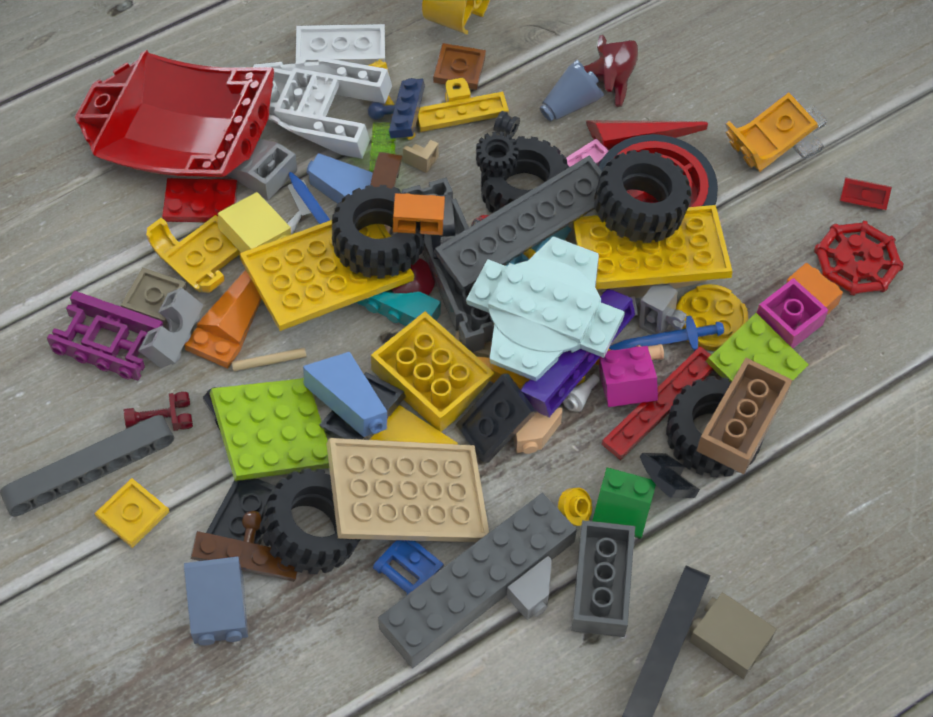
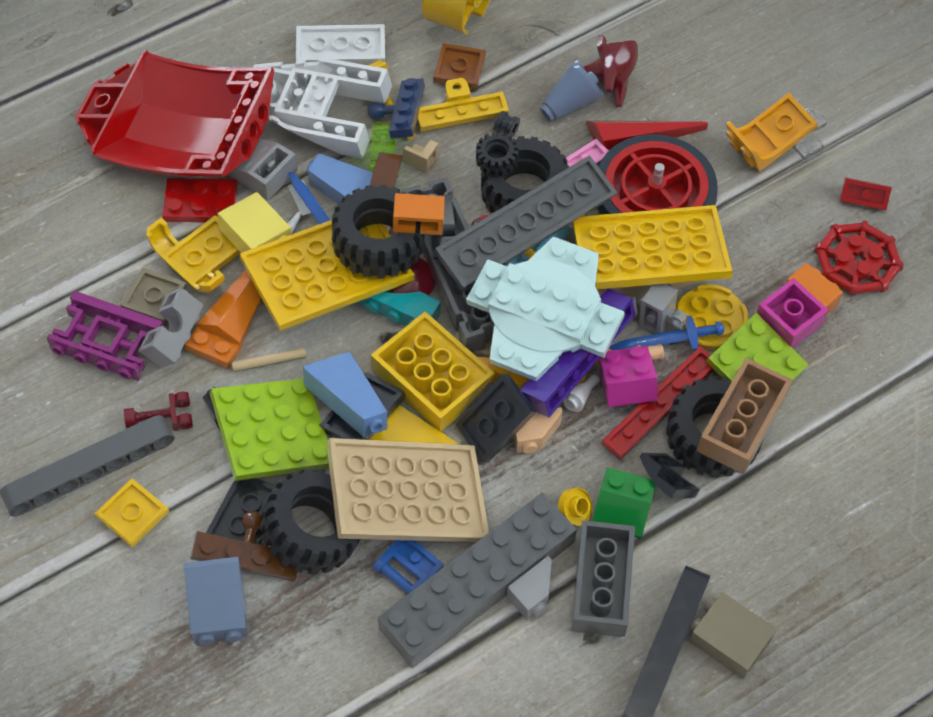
(638, 218): black tyre -> none

